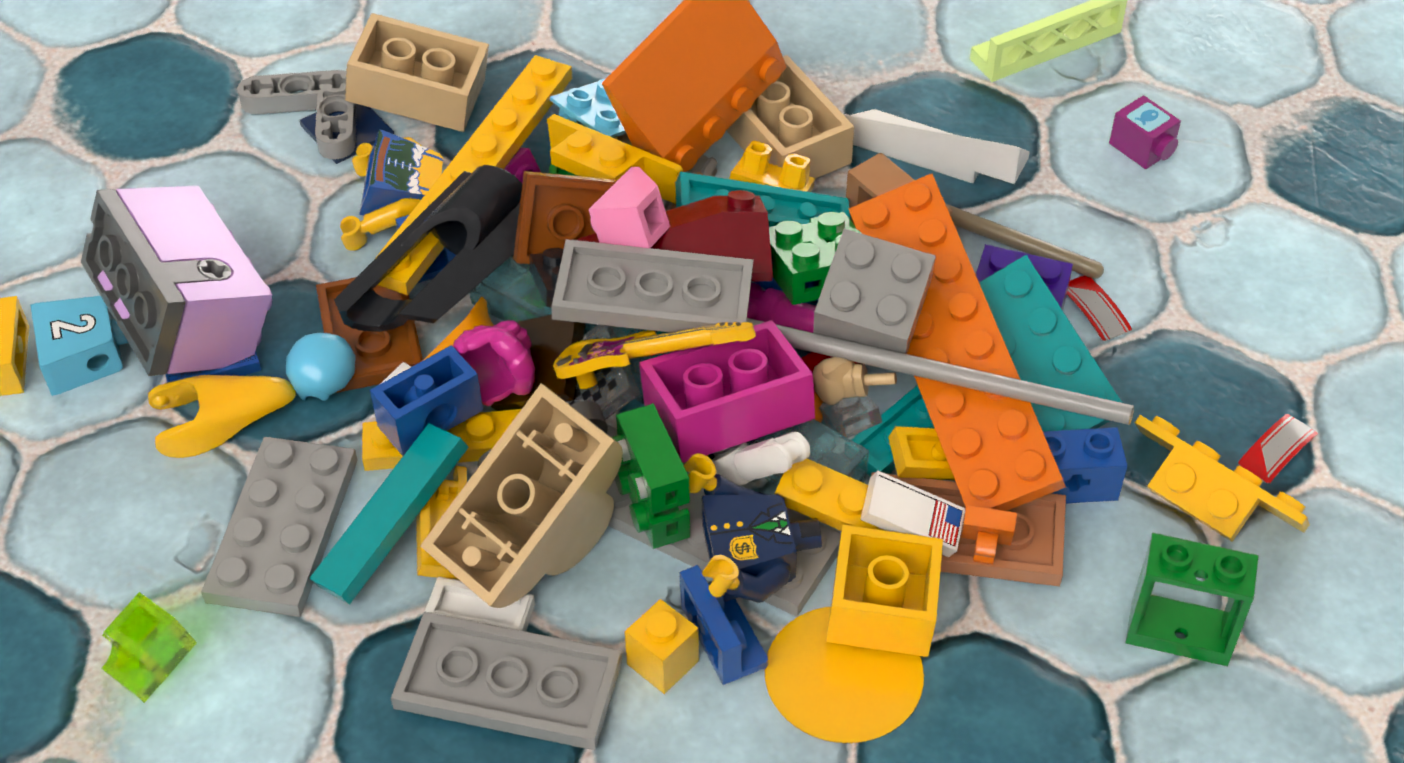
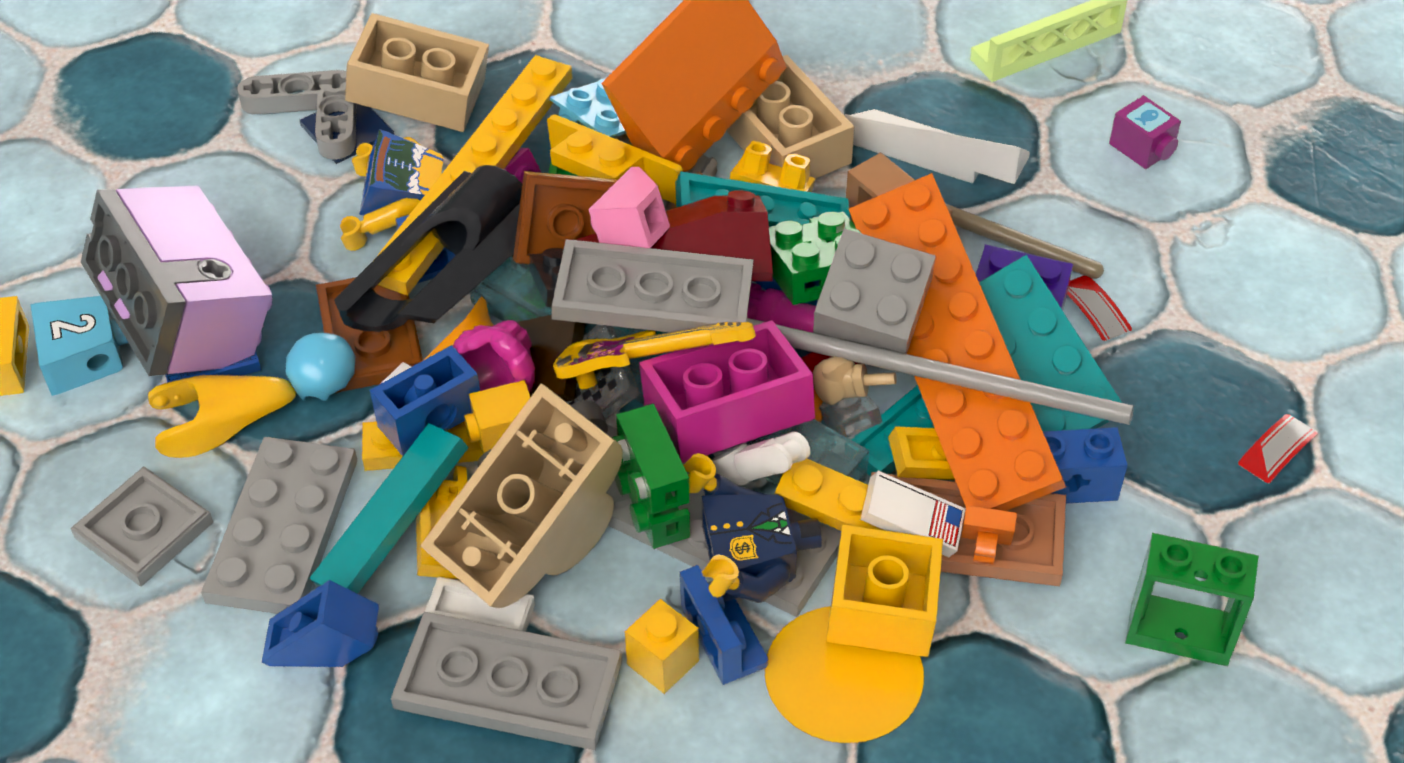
(142, 526): none -> light grey tile
(145, 646): clear neon green brick -> none
(322, 629): none -> blue slope
(494, 412): none -> yellow brick
(1210, 491): yellow bracket -> none

